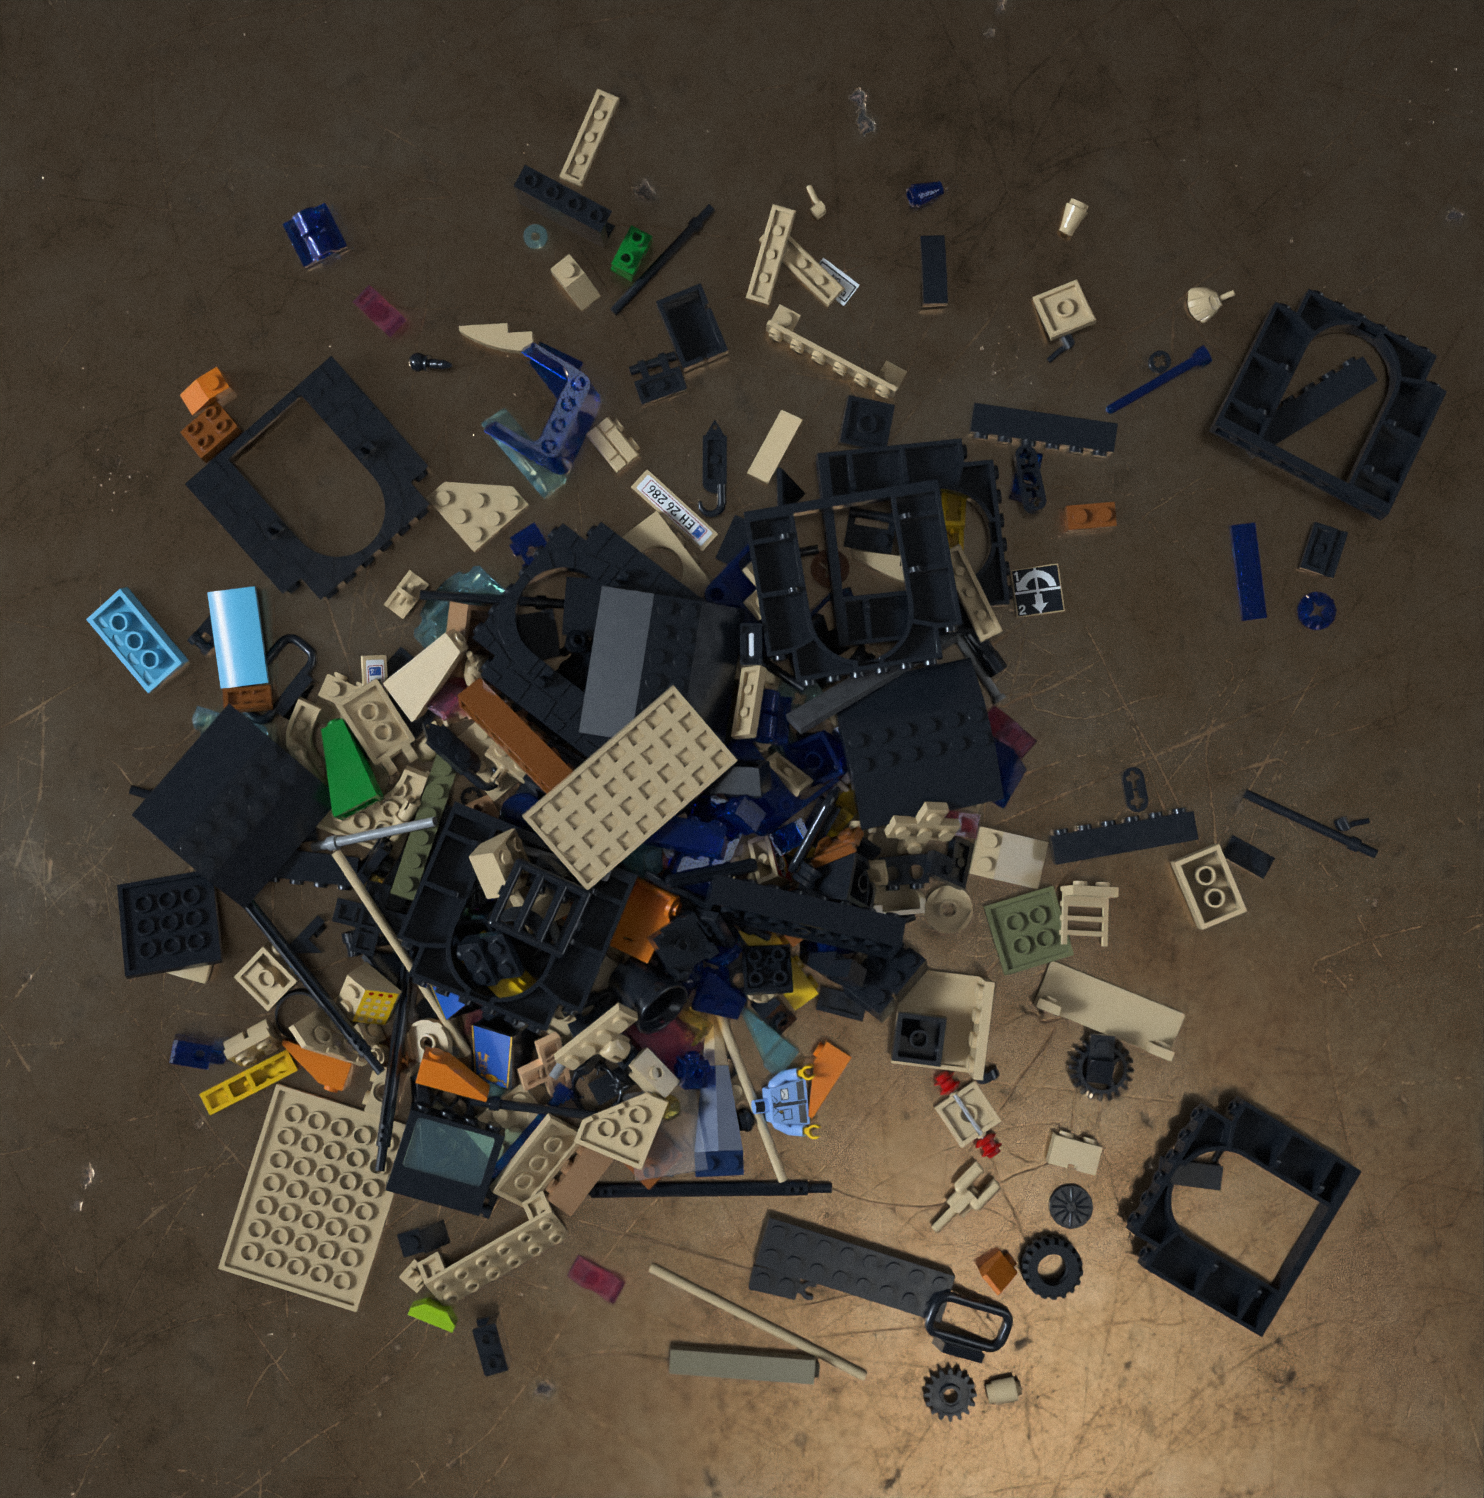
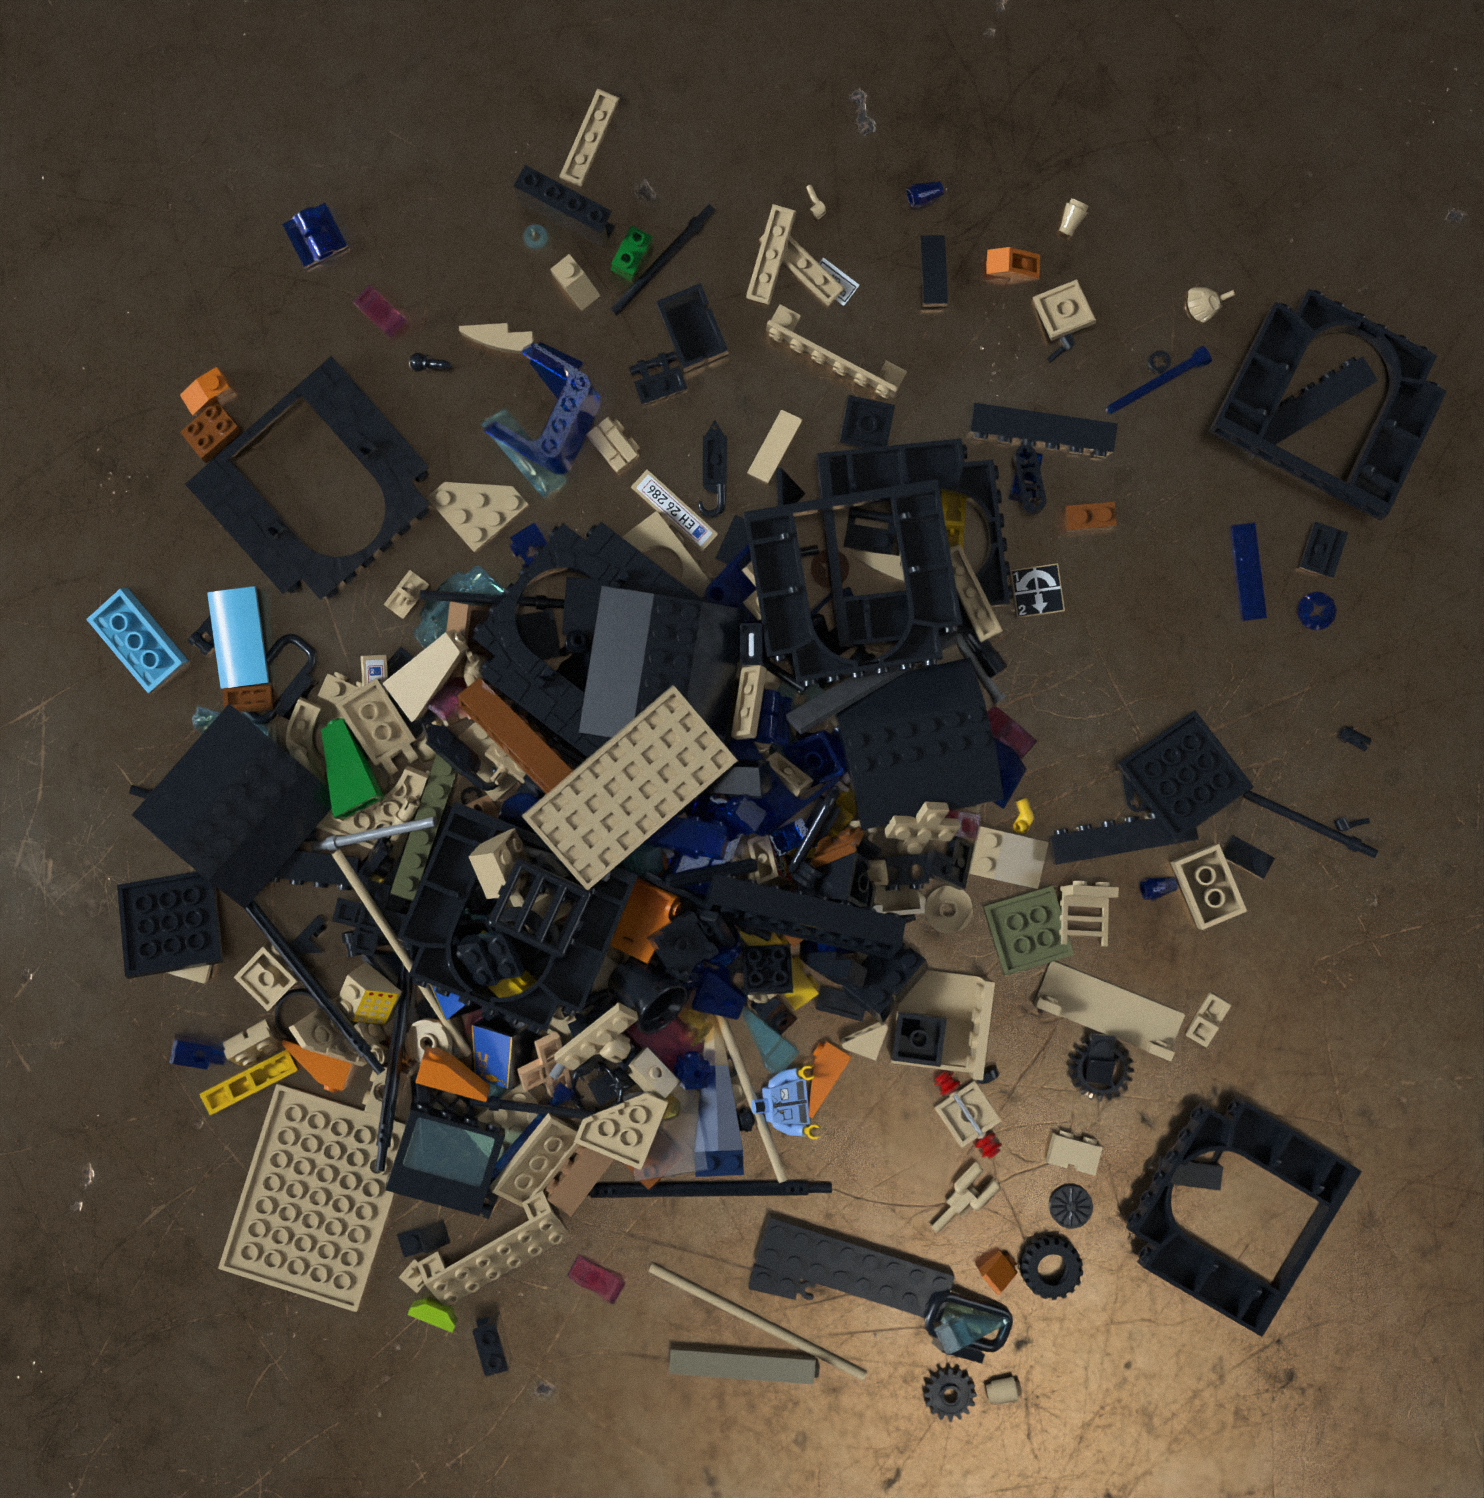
(866, 1041): none -> tan slope
(965, 1329): none -> clear light blue slope
(1013, 263): none -> orange slope
(1025, 817): none -> yellow arm
(1157, 887): none -> clear blue cone
(1185, 776): none -> black plate
(1208, 1019): none -> tan slope
(1354, 737): none -> black pin

